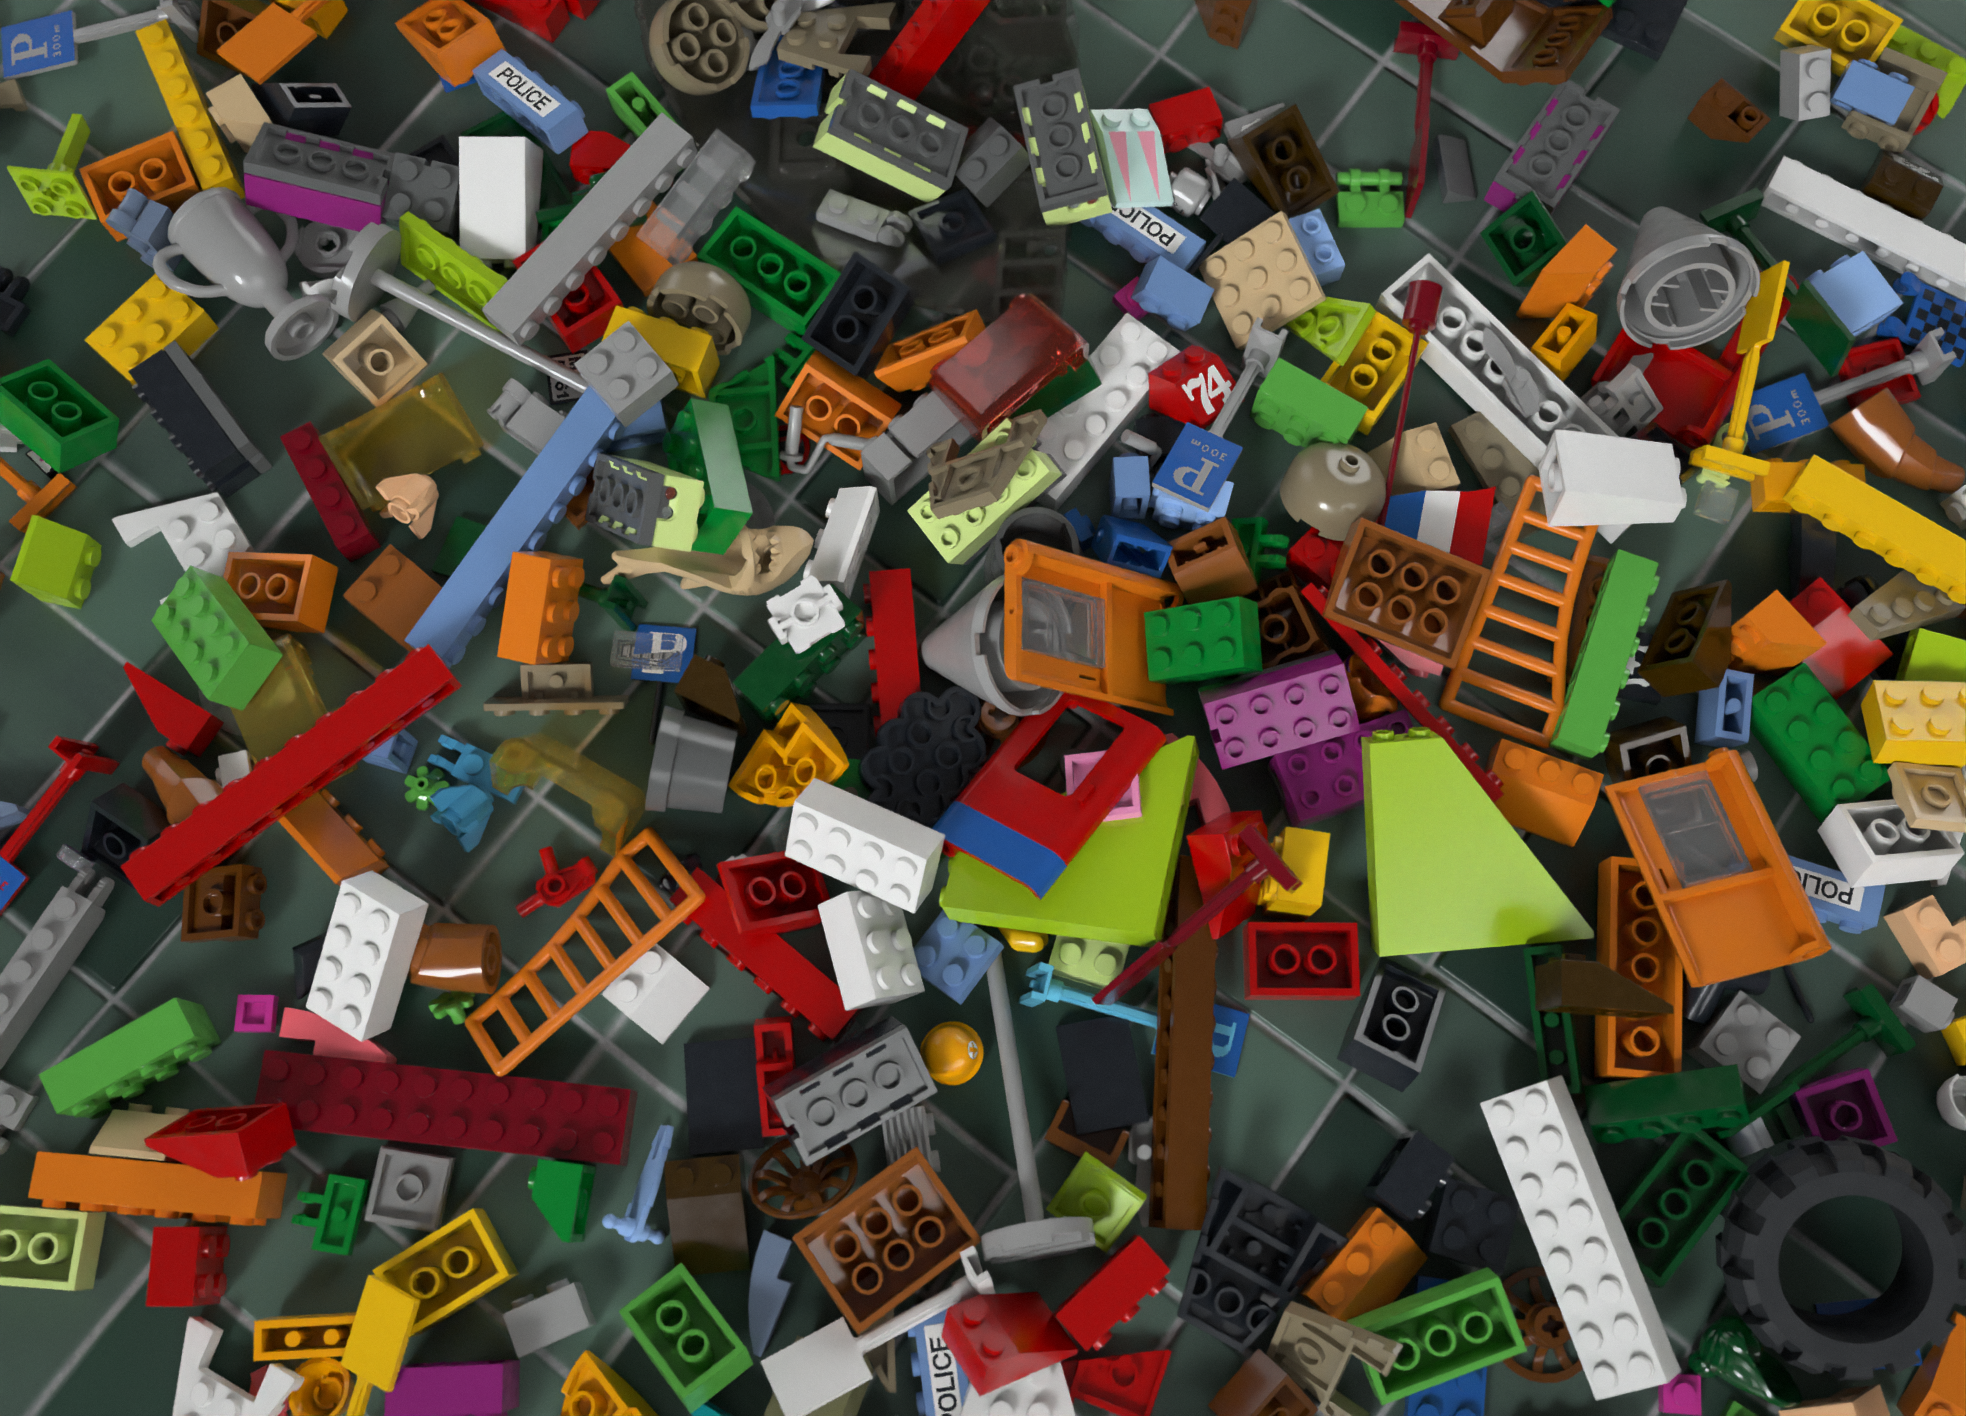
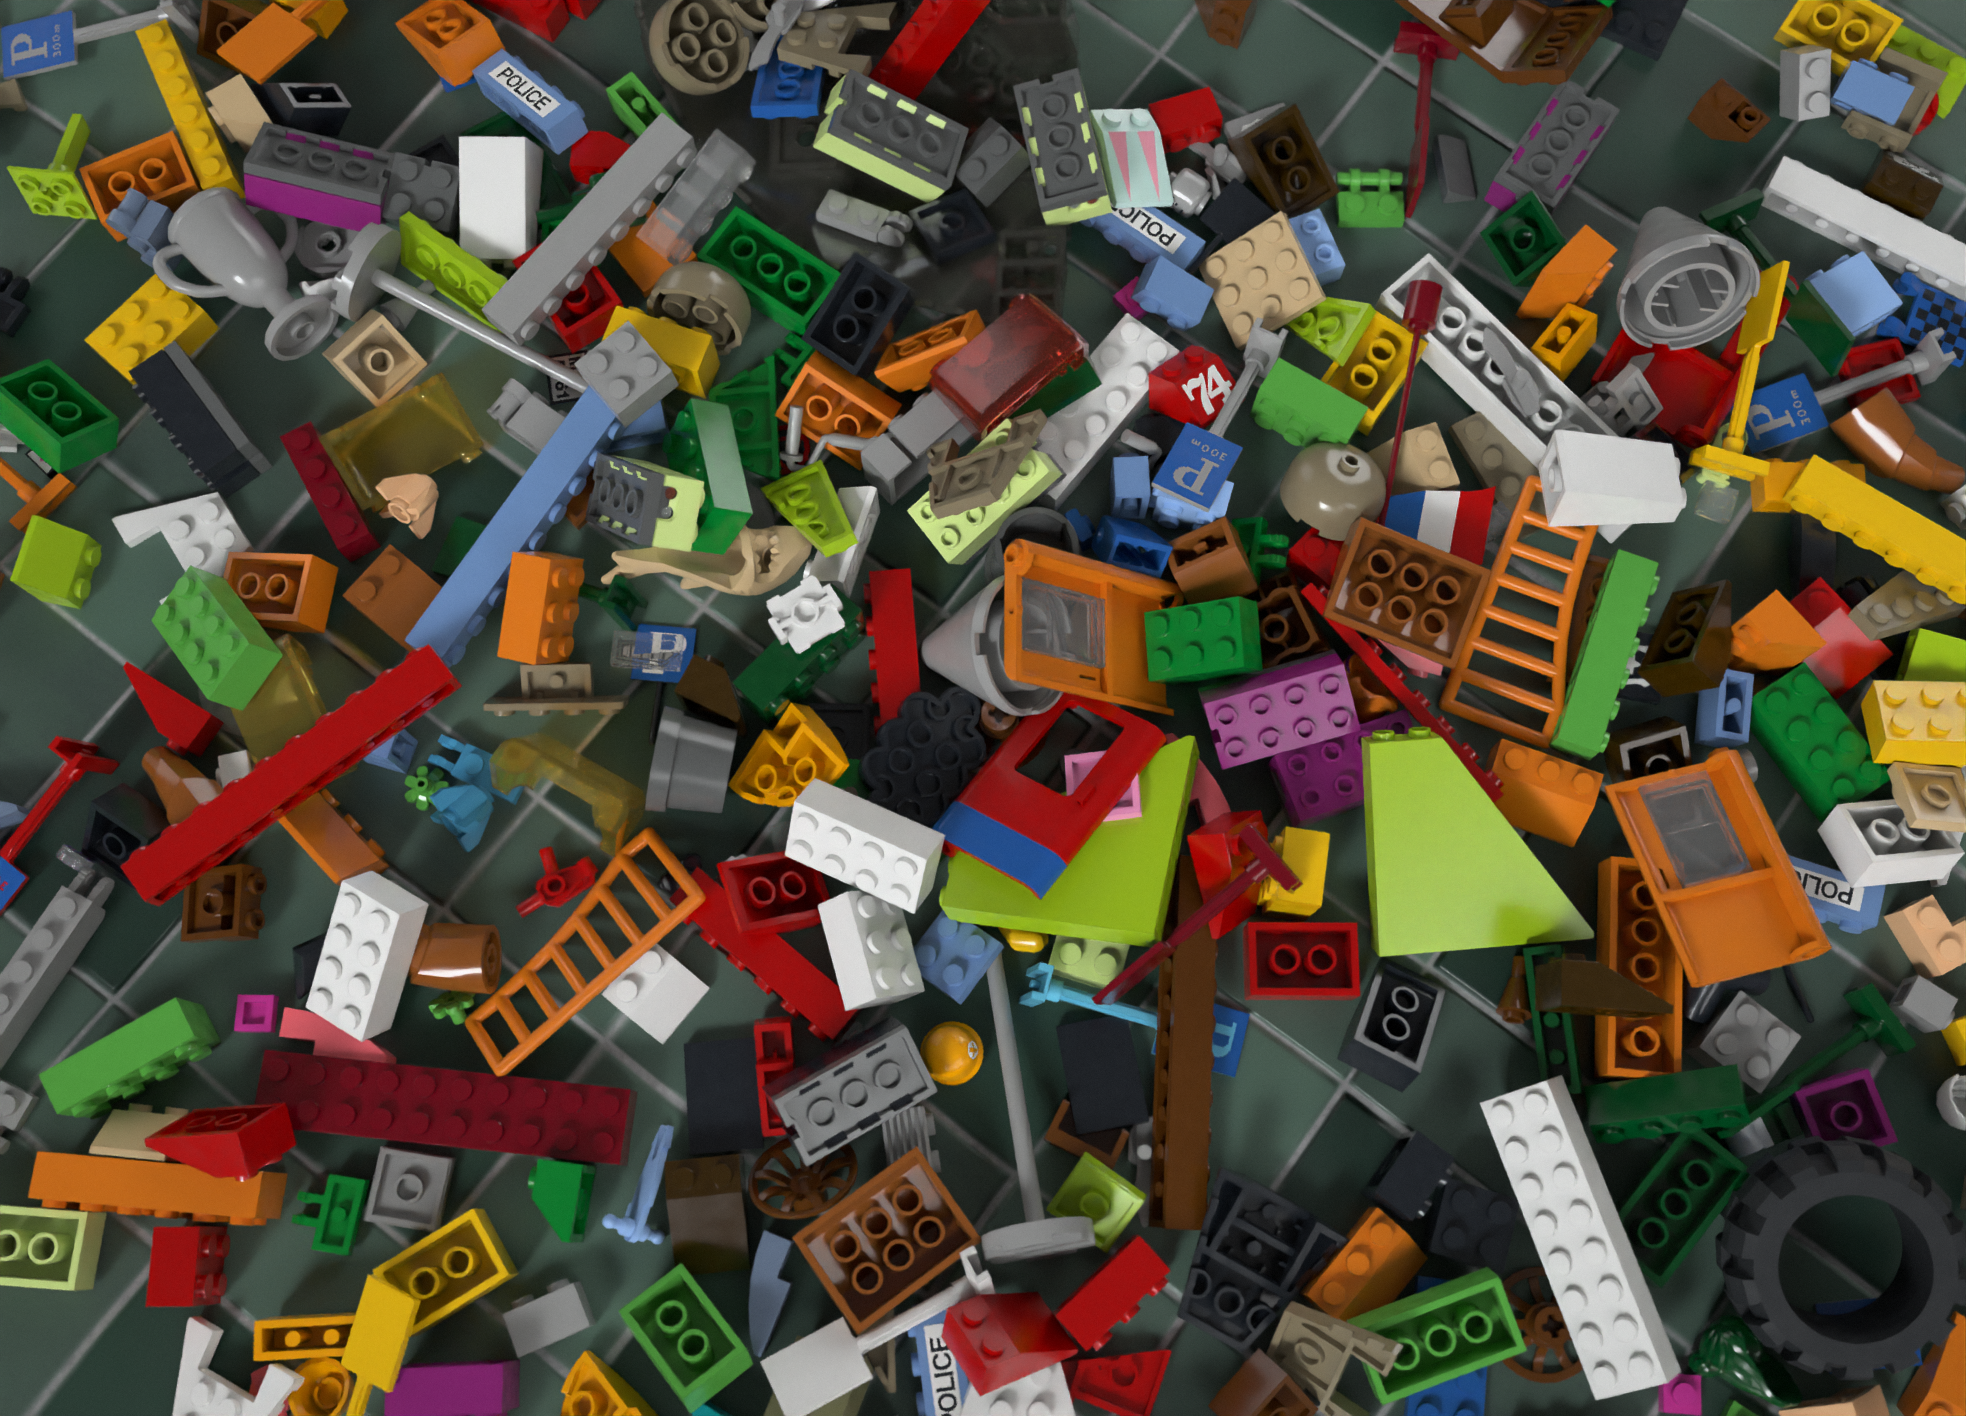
(813, 508): none -> lime wing
(1515, 1000): none -> reddish brown cone

